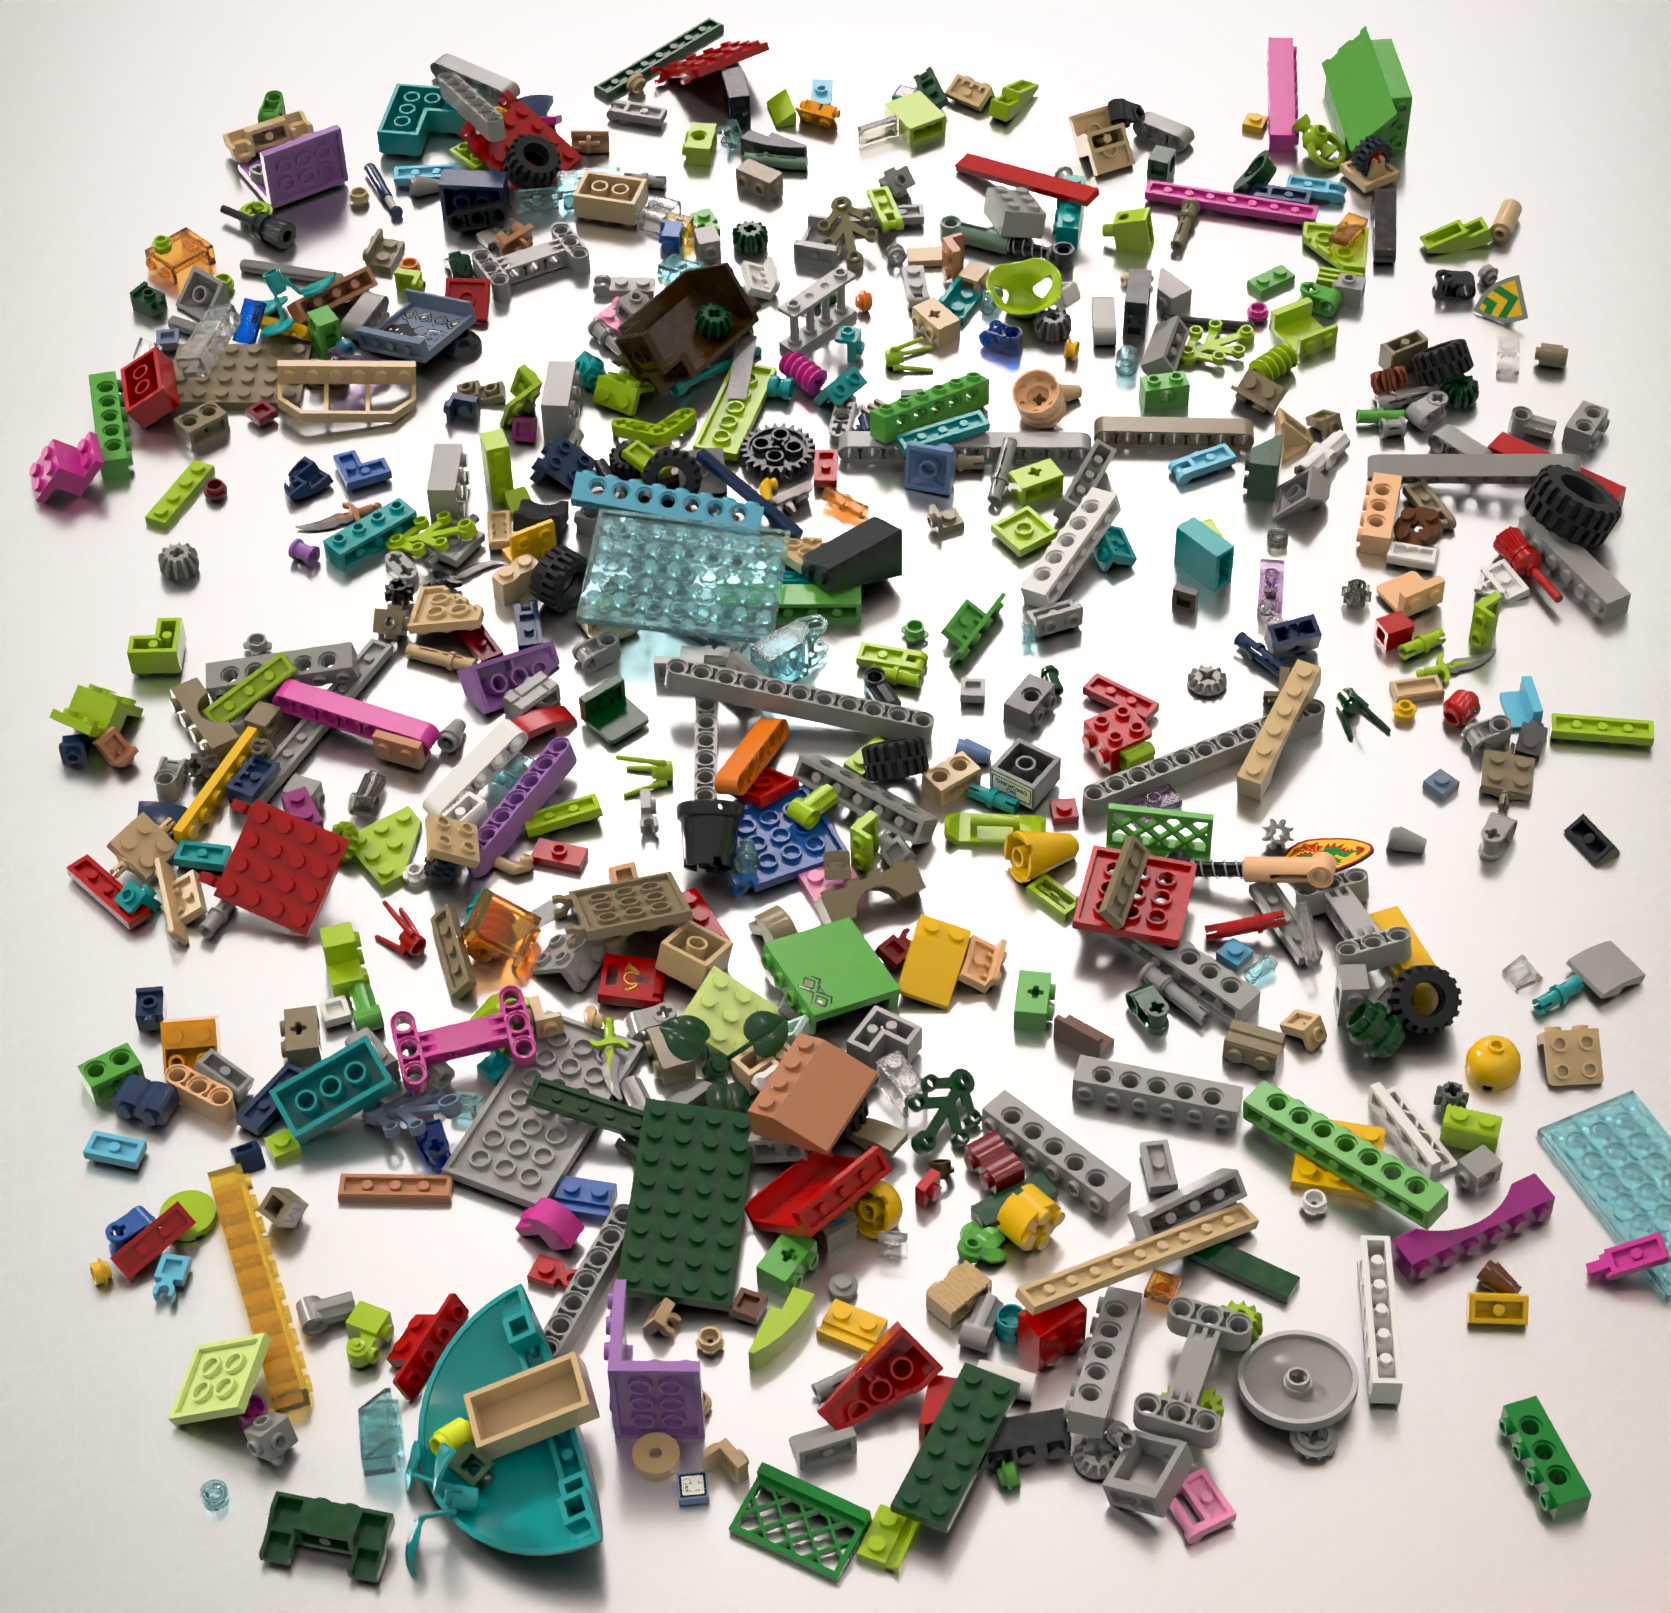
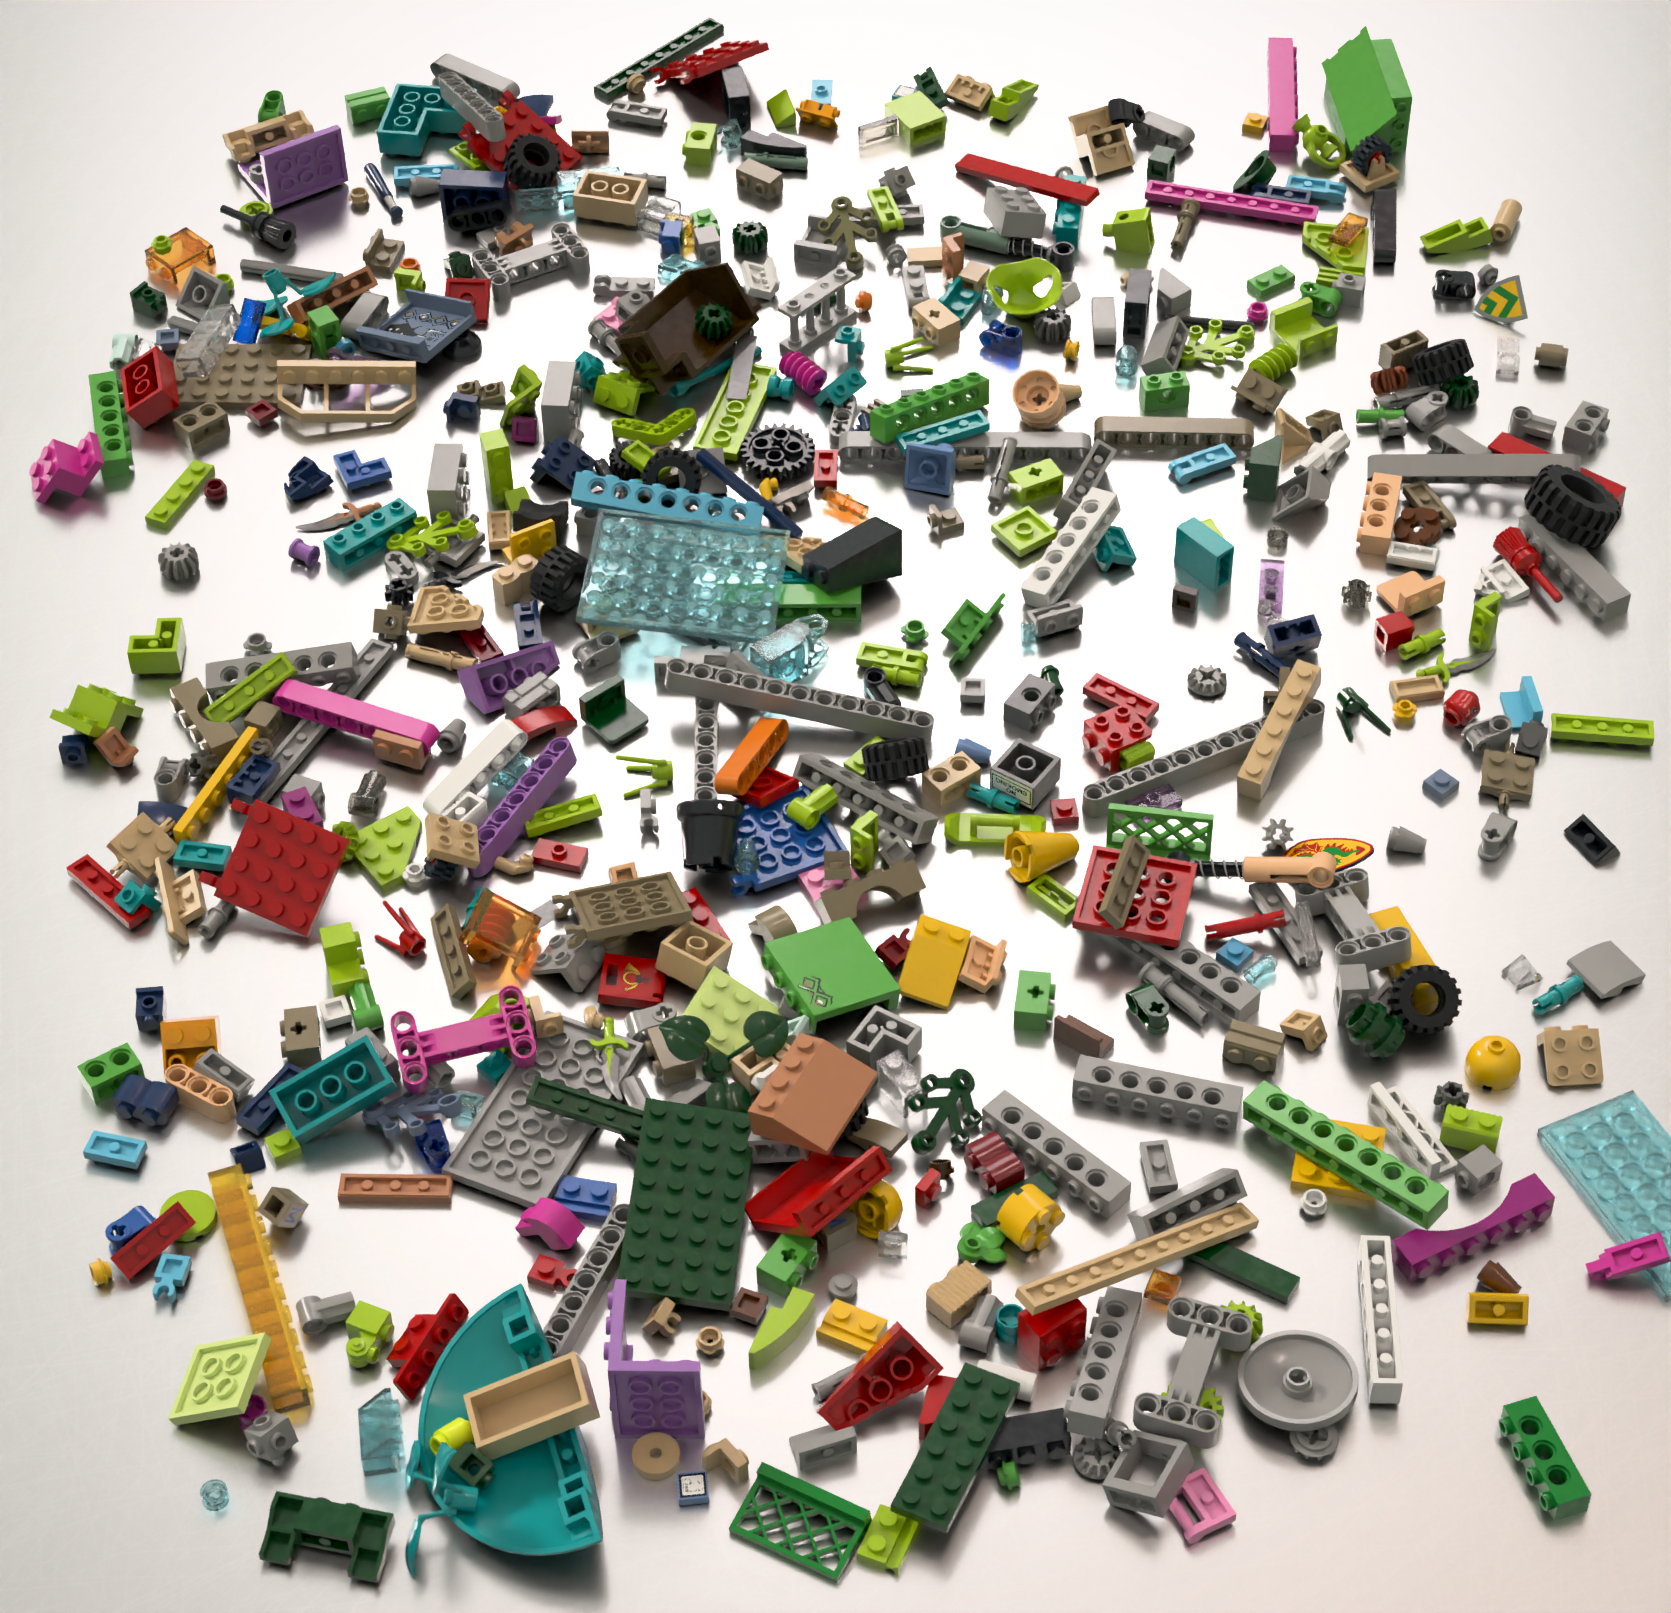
(123, 350): none -> light aqua piece
(366, 104): none -> bright green brick

